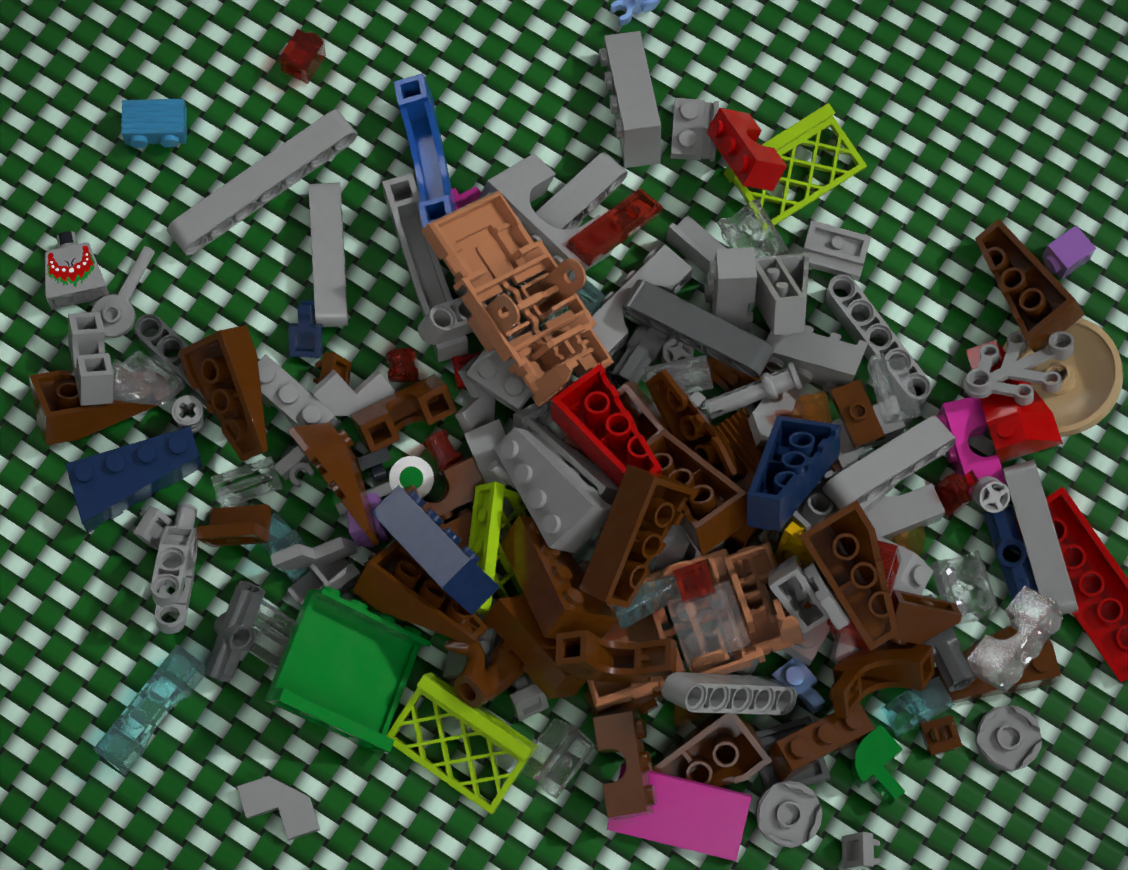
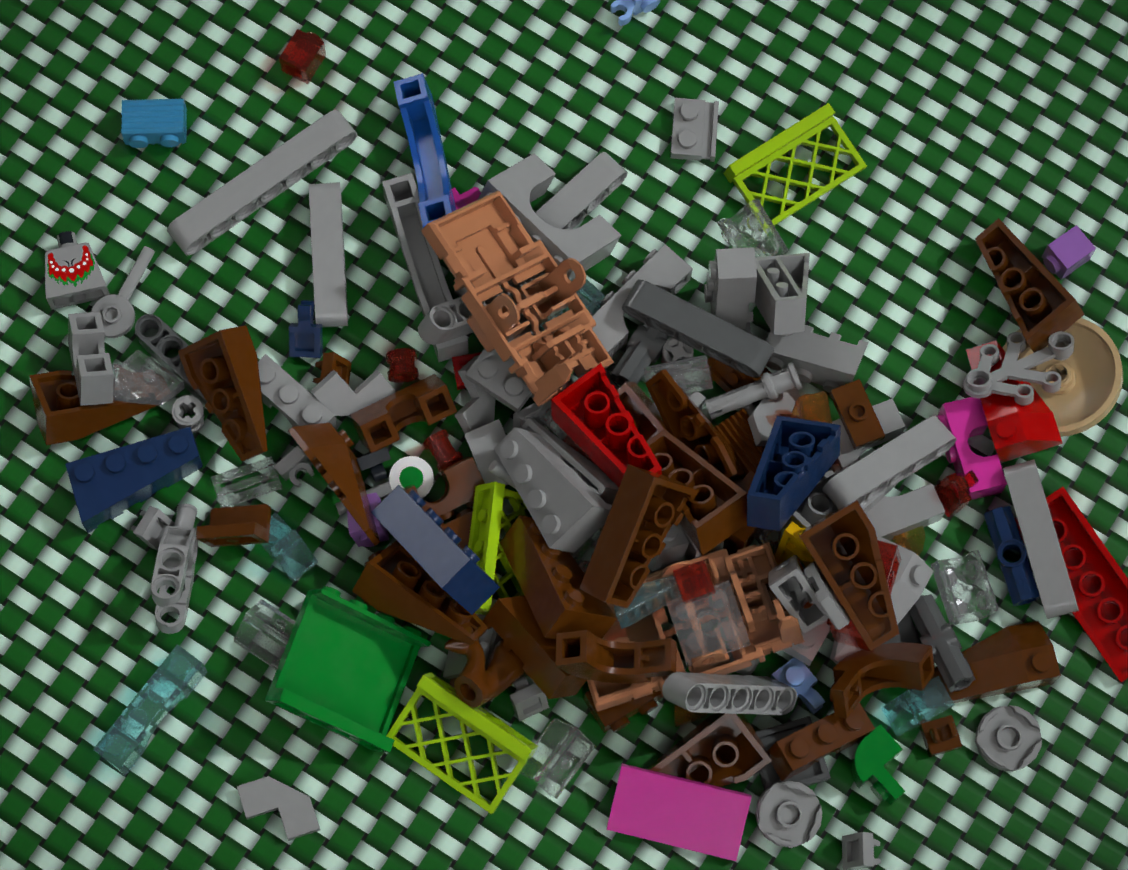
(234, 631): dark grey piece -> none
(301, 556): light grey tile -> none
(336, 575): light grey panel -> none
(614, 227): clear red tile -> none
(632, 99): light grey wedge -> none
(632, 793): reddish brown arch -> none
(693, 242): light grey panel -> none
(736, 138): red arch -> none
(836, 250): light grey plate -> none
(871, 328): light grey beam -> none
(893, 389): clear panel -> none
(922, 617): reddish brown slope -> none
(996, 499): light grey wheel -> none
(1004, 661): clear arch -> none

